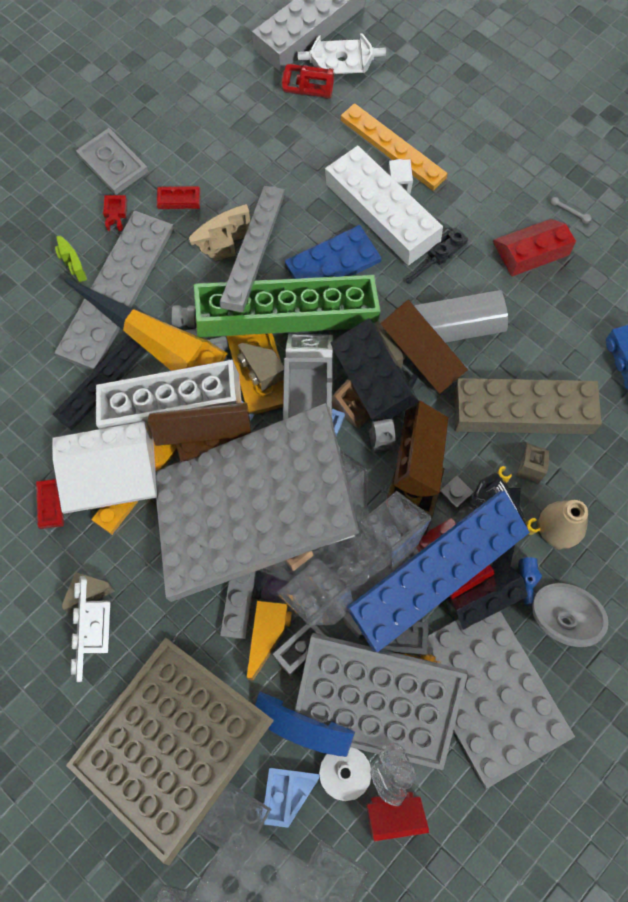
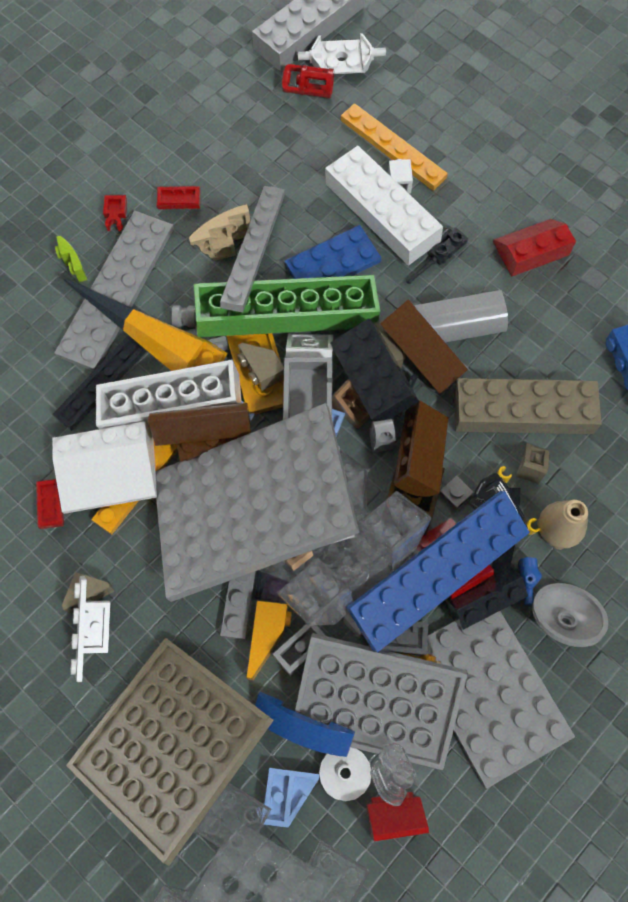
(112, 161): light grey plate -> none
(585, 218): light grey hinge -> none

